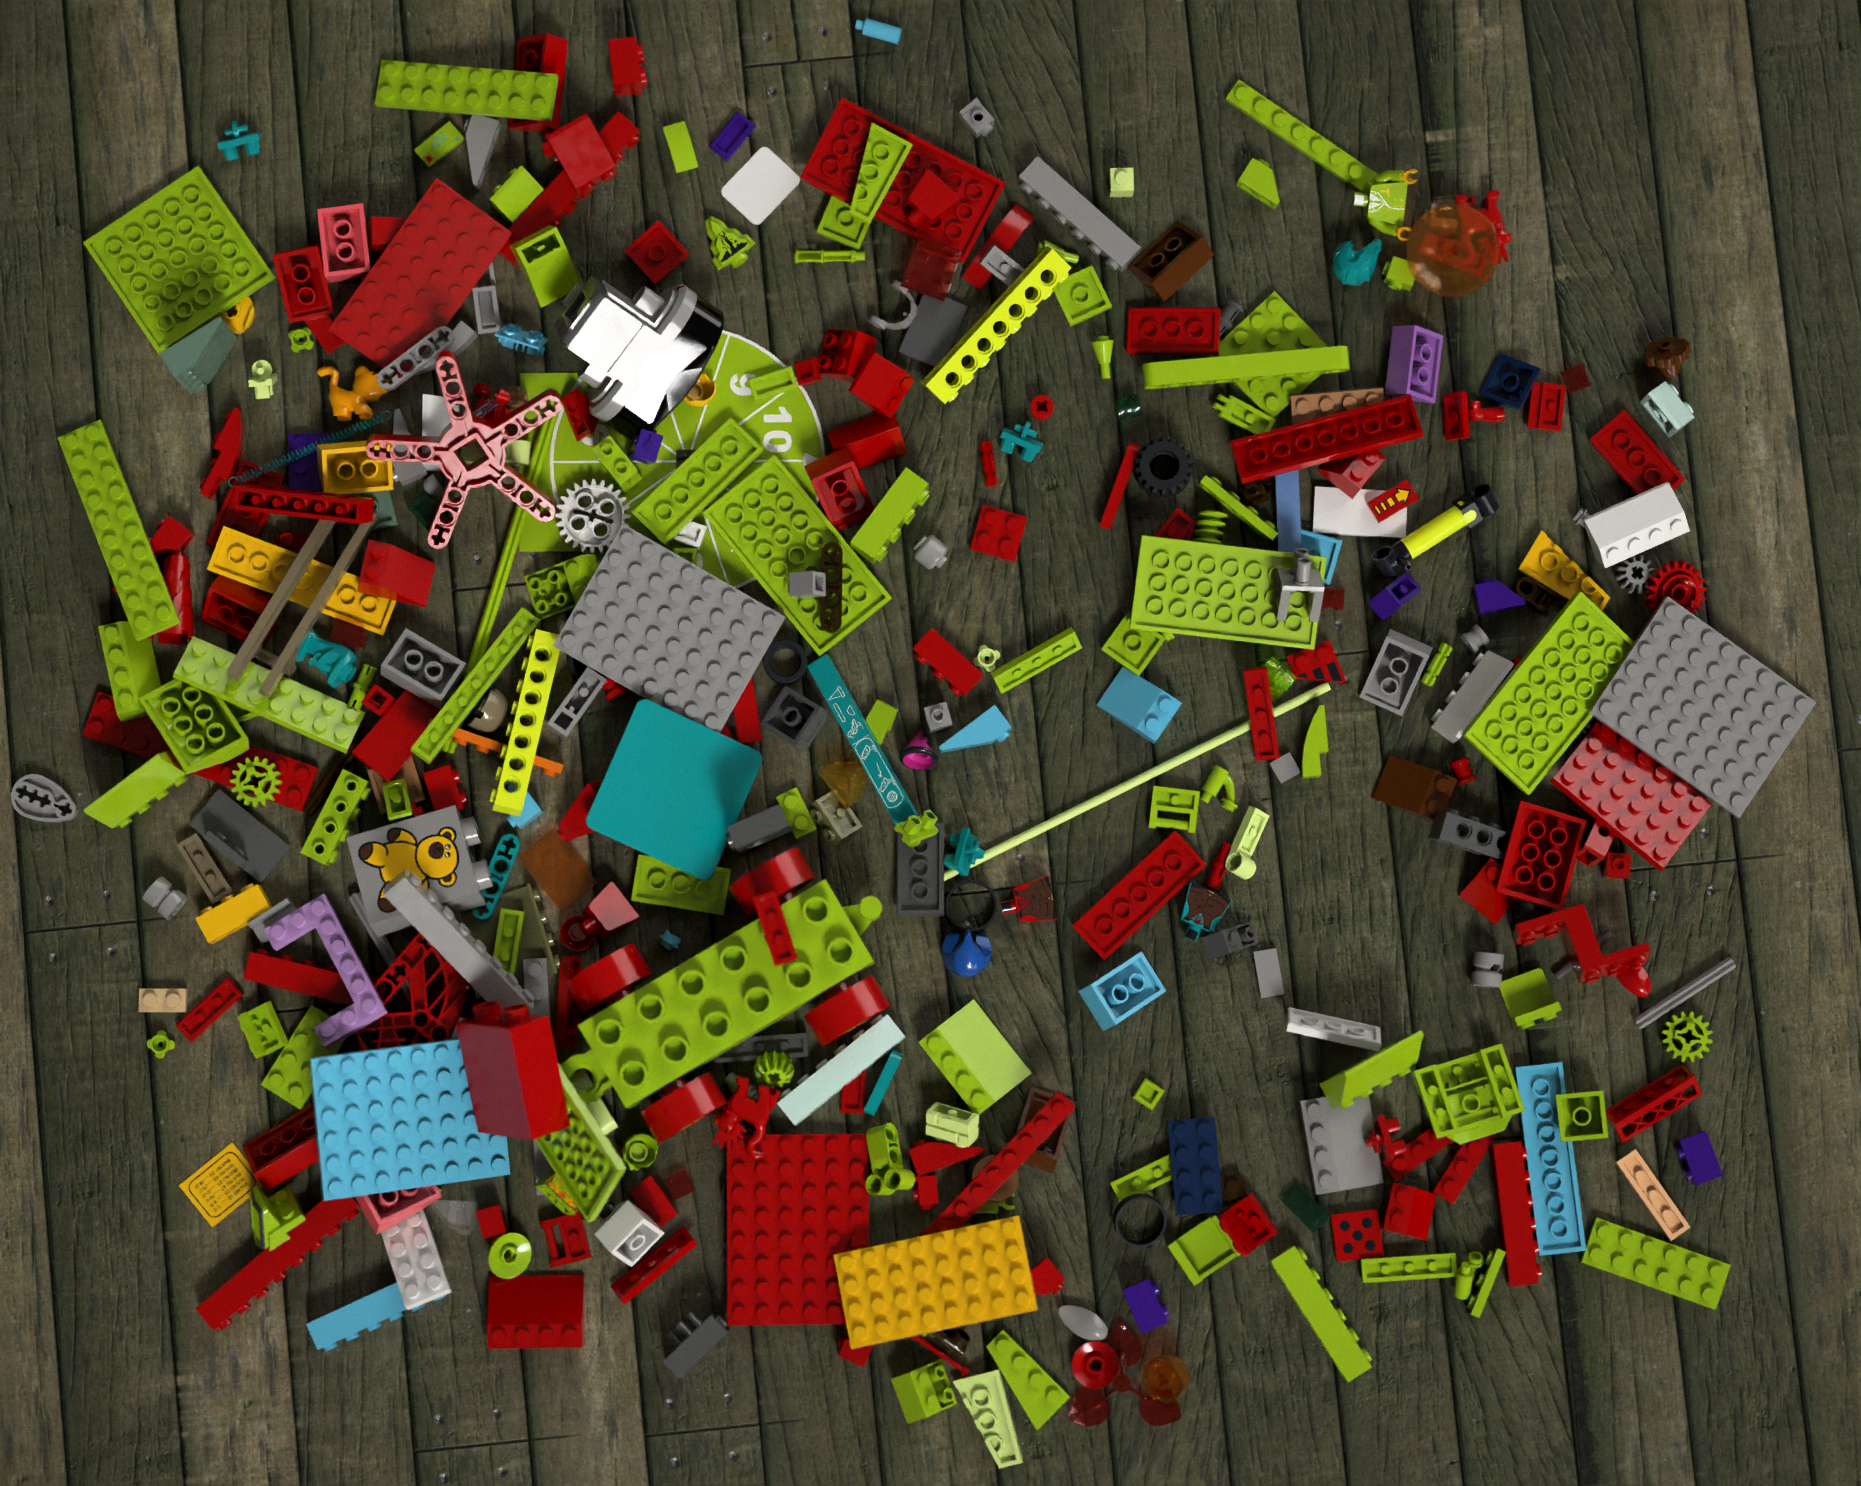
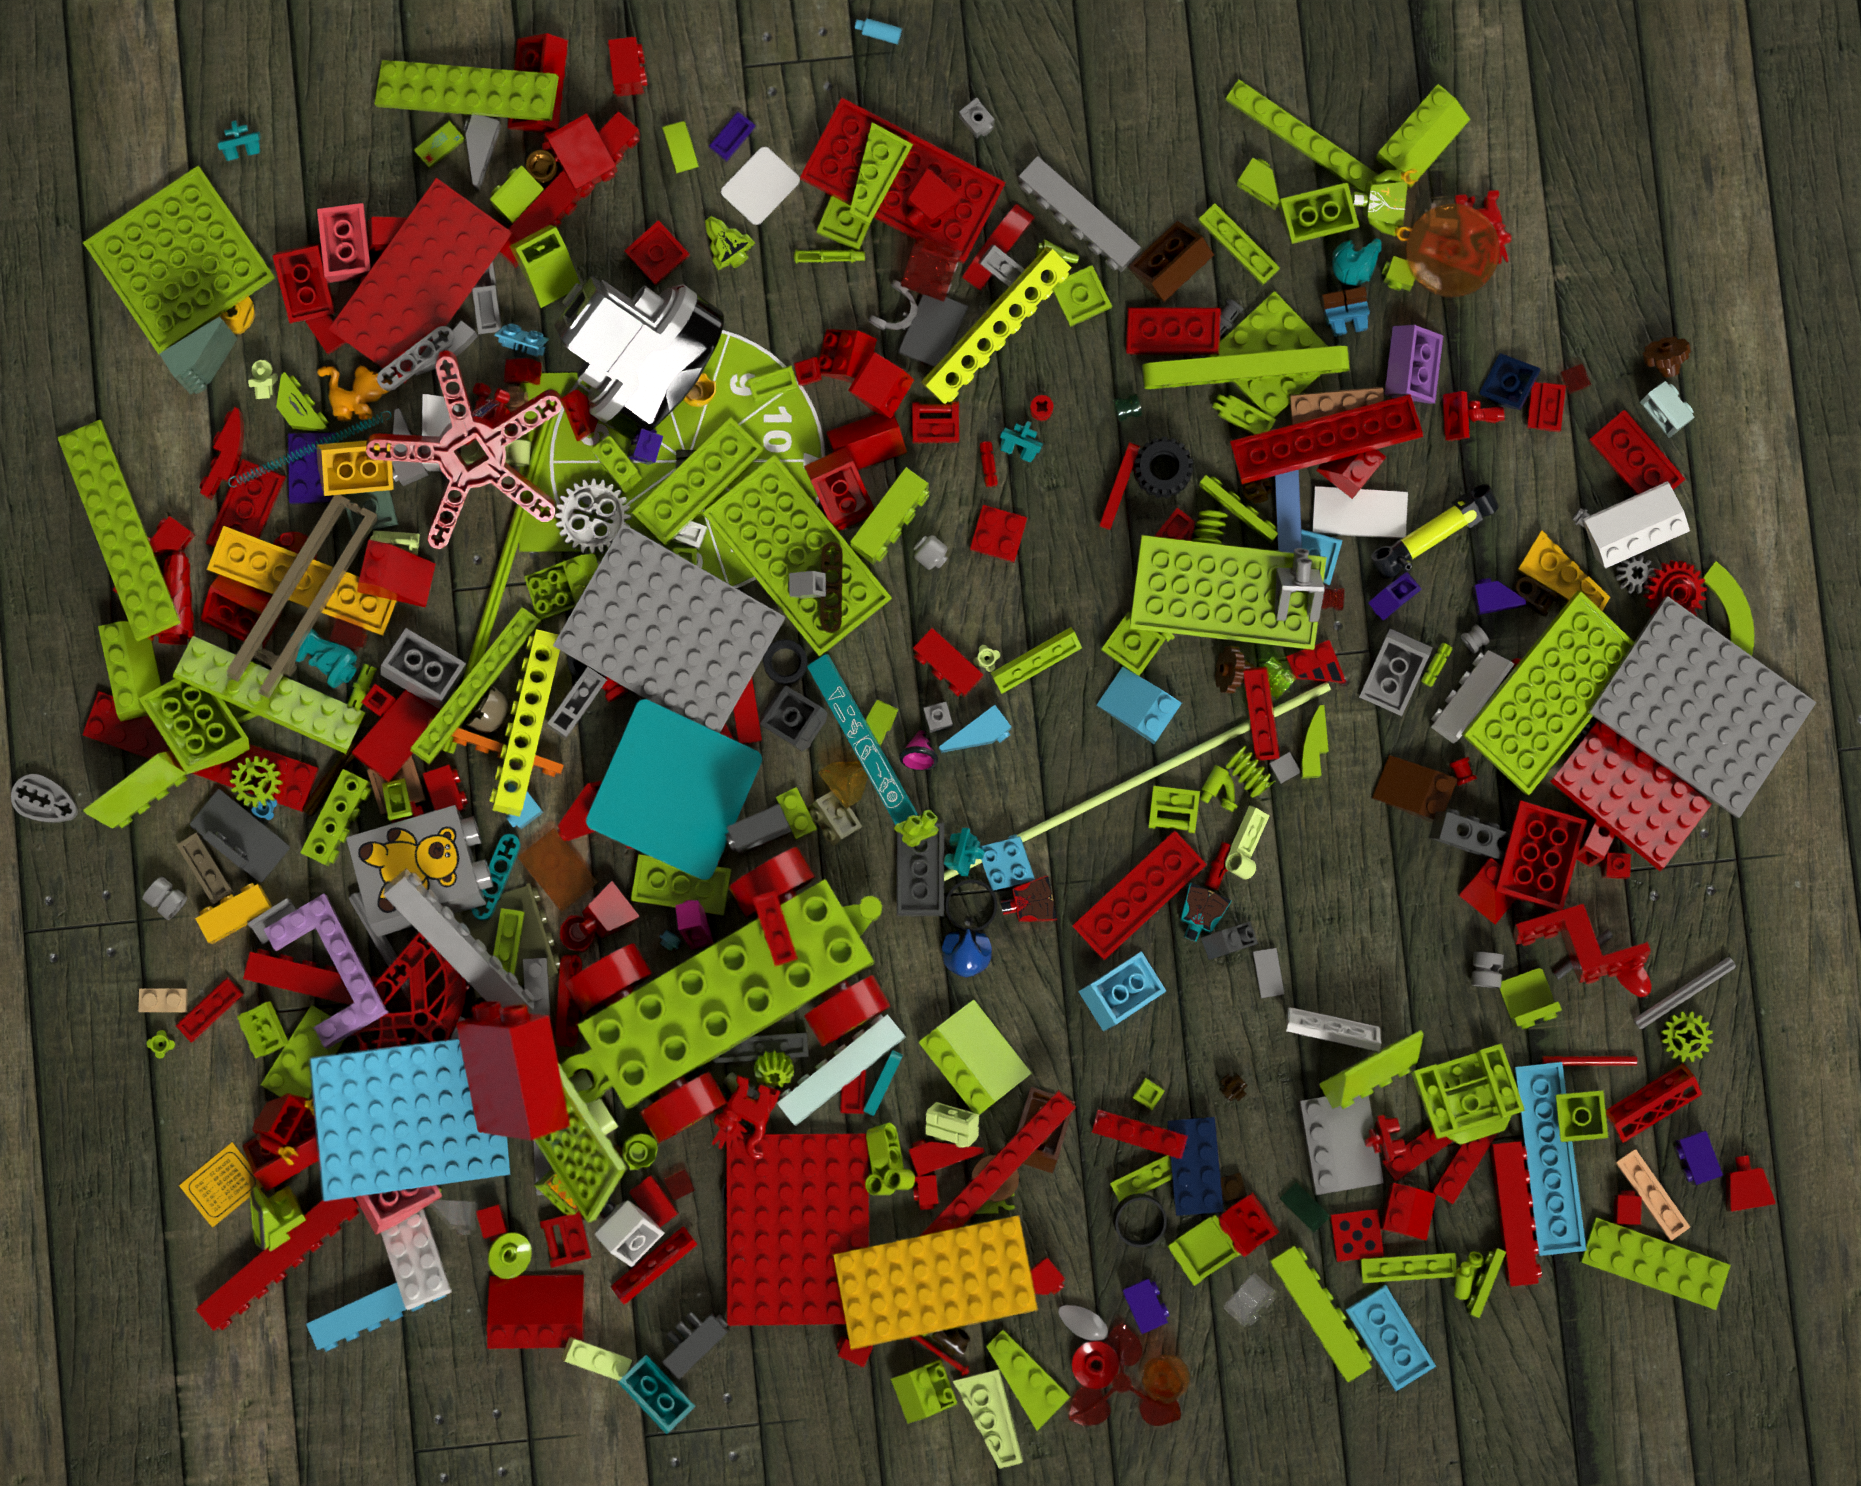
(265, 813): none -> dark azure plate
(278, 1123): none -> red torso
(298, 408): none -> lime slope
(303, 333): lime plate -> none
(304, 503): red brick -> none
(405, 541): none -> yellowish green hinge
(423, 509): clear green slope -> none
(432, 485): light grey hinge -> none
(522, 371): none -> red bracket
(542, 167): none -> pearl gold wheel
(596, 1359): none -> yellowish green plate
(656, 1394): none -> teal slope
(693, 924): none -> dark pink slope
(936, 429): none -> red plate
(1006, 863): none -> medium azure hinge
(1103, 351): lime cone -> none
(1121, 182): yellowish green brick -> none
(1139, 1134): none -> red plate
(1230, 669): none -> reddish brown plant
(1233, 1087): none -> dark brown gear
(1238, 244): none -> lime plate
(1249, 772): none -> lime piece
(1249, 1299): none -> clear brick
(1318, 213): none -> lime slope
(1346, 307): none -> dark azure hips
(1390, 1338): none -> medium azure tile
(1392, 501): red tile -> none
(1424, 134): none -> lime slope
(1591, 1060): none -> red piece
(1627, 1208): none -> red brick
(1735, 605): none -> lime tile
(1747, 1187): none -> red torso

